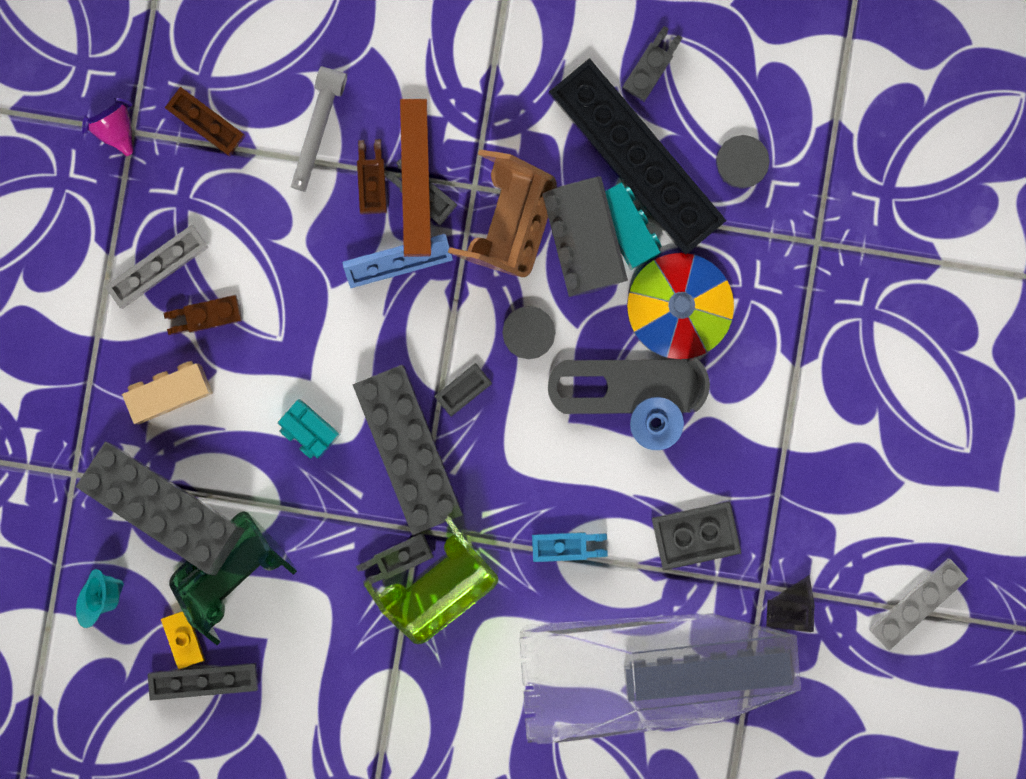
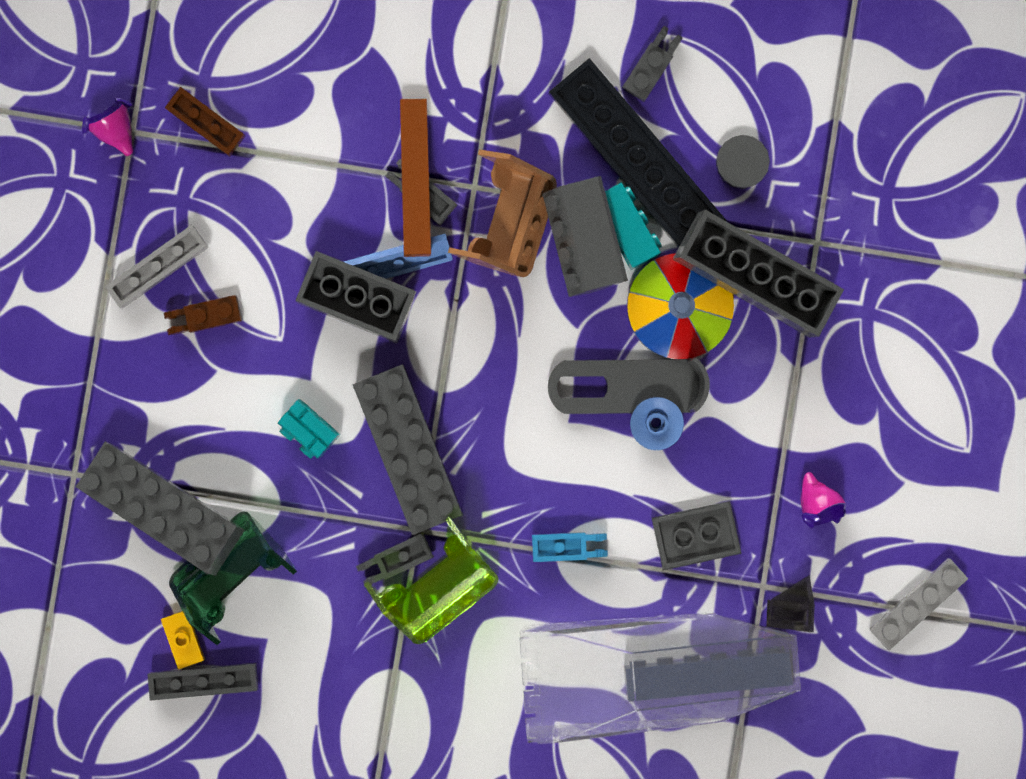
(97, 597): teal piece -> none
(166, 392): tan brick -> none
(329, 83): light grey piece -> none
(356, 297): none -> dark grey slope
(371, 180): reddish brown hinge -> none
(463, 389): dark grey tile -> none
(528, 332): dark grey tile -> none
(758, 274): none -> dark grey brick
(820, 502): none -> dark pink hat

